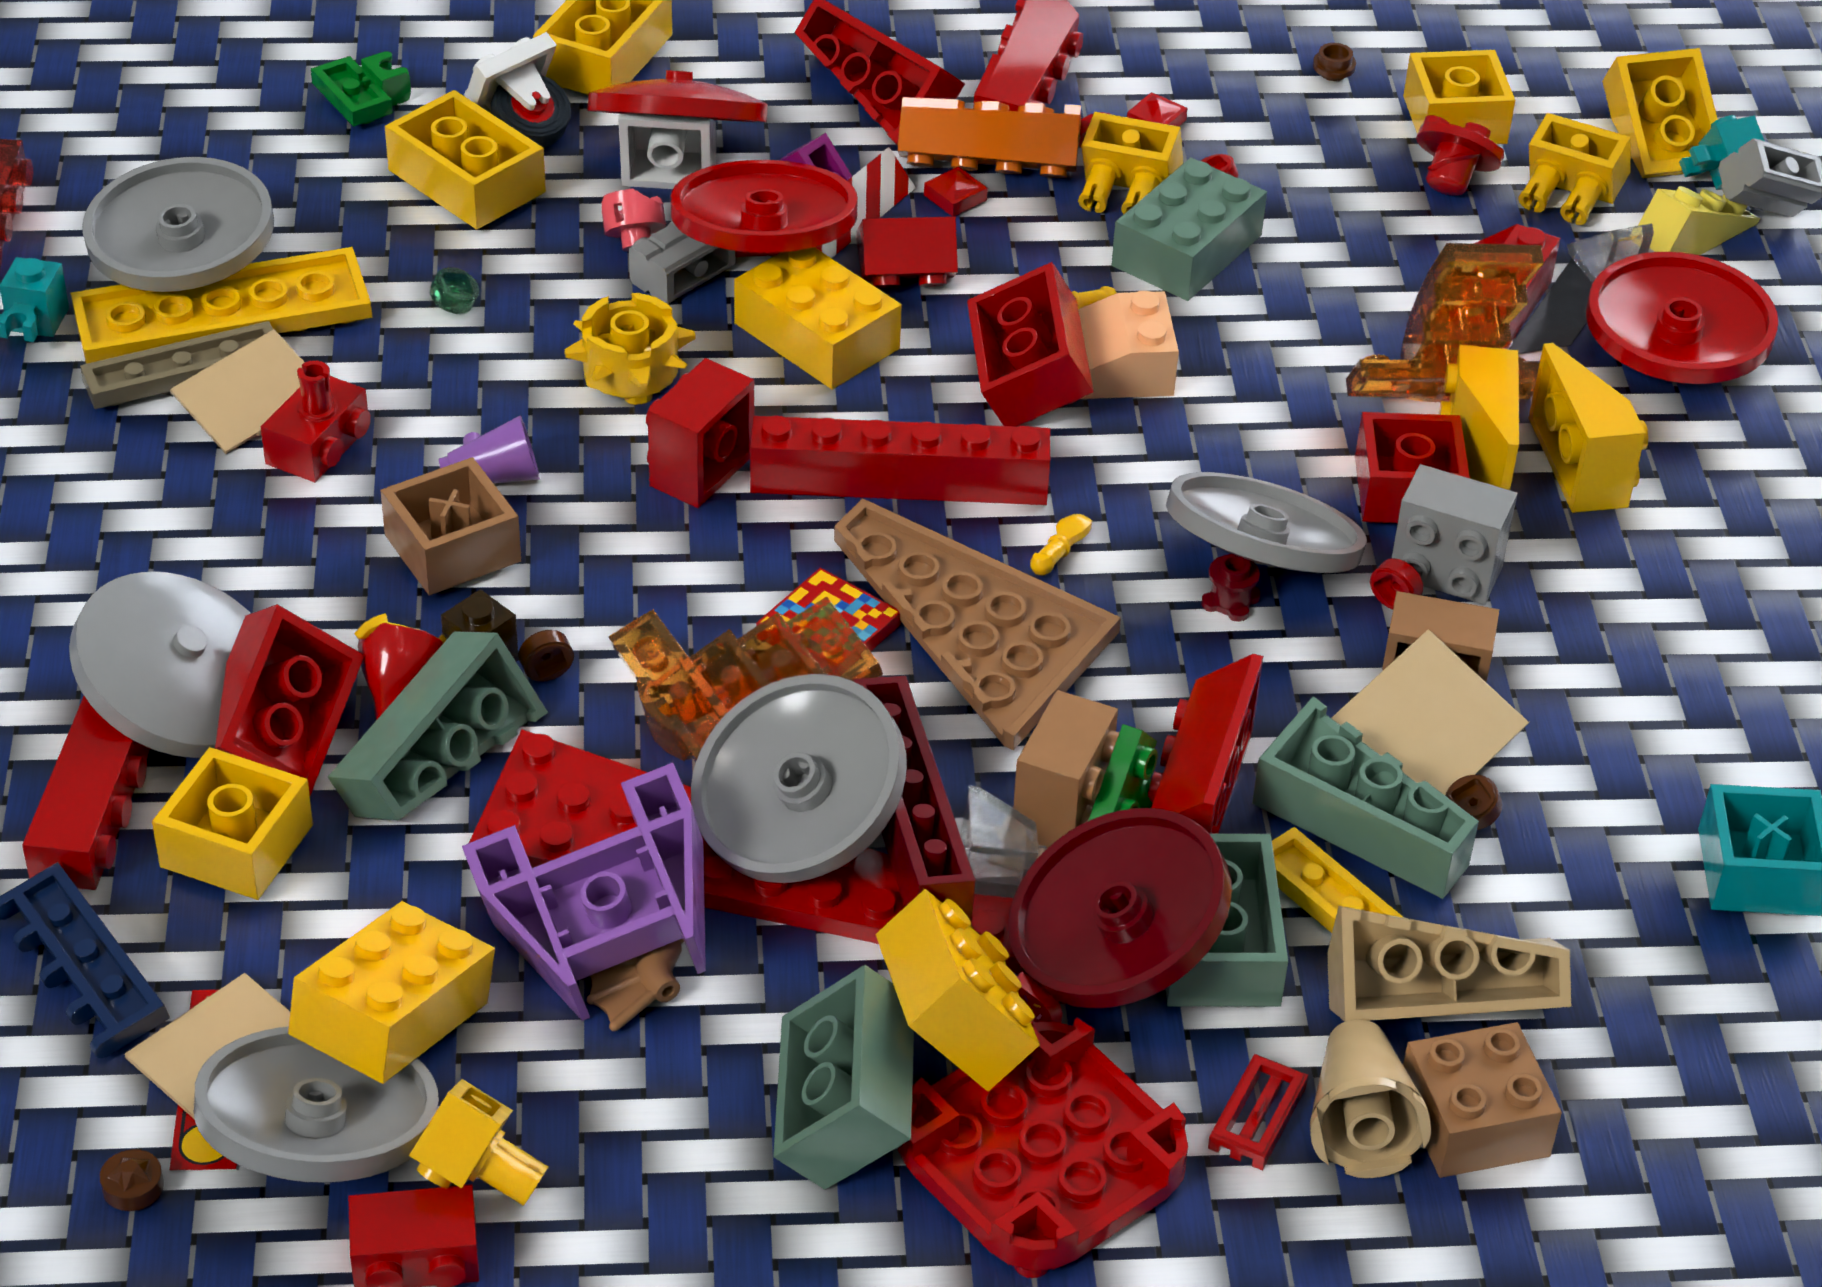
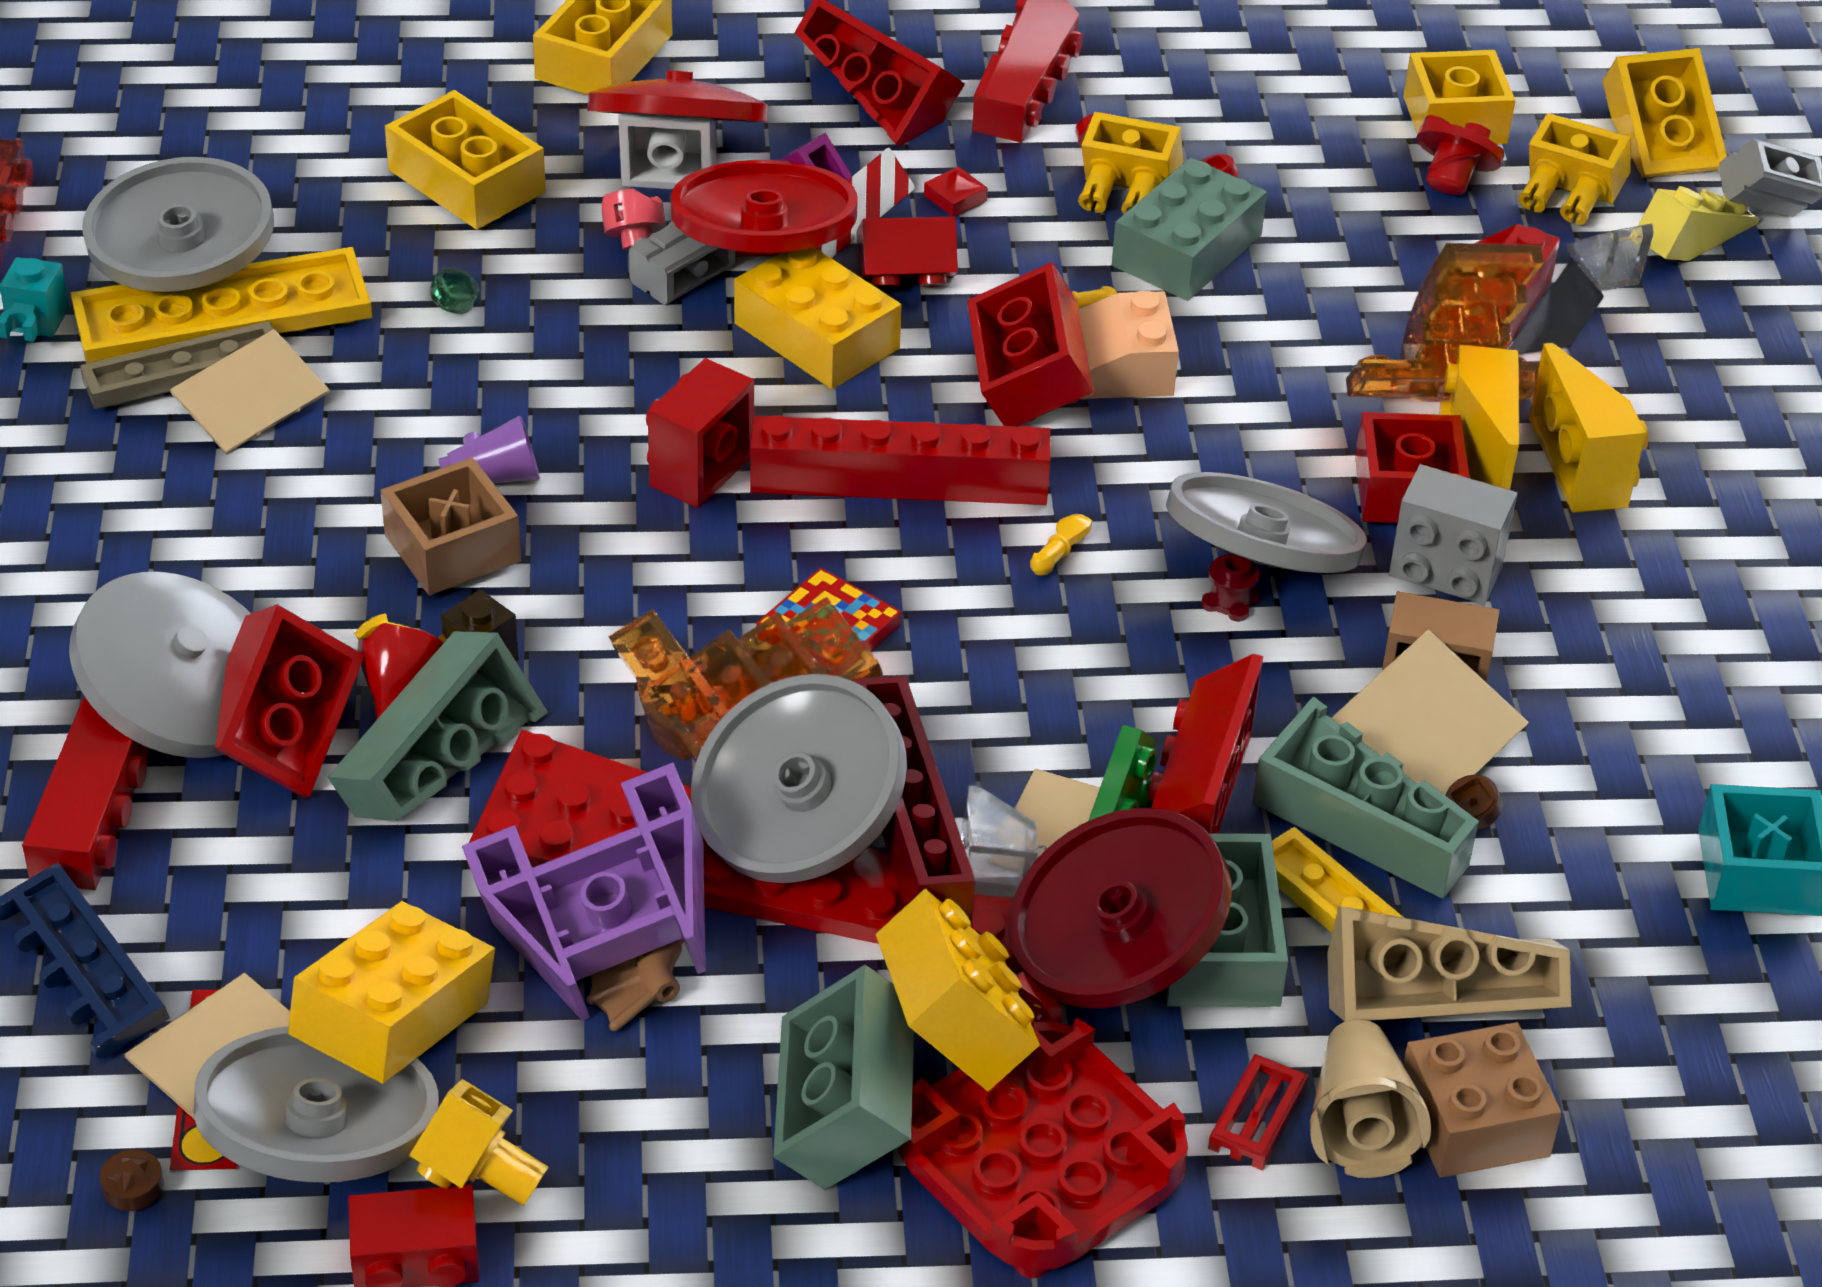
(233, 823): yellow brick -> none
(315, 423): red brick -> none
(364, 90): green plate -> none
(519, 93): plate -> none
(546, 655): reddish brown tile -> none
(630, 347): yellow brick -> none
(982, 622): medium nougat wing -> none
(990, 136): orange wedge -> none
(1064, 764): medium nougat brick -> none
(1159, 110): red tile -> none
(1334, 61): reddish brown plate -> none
(1395, 576): red tile -> none
(1682, 317): red dish -> none
(1720, 141): teal brick -> none

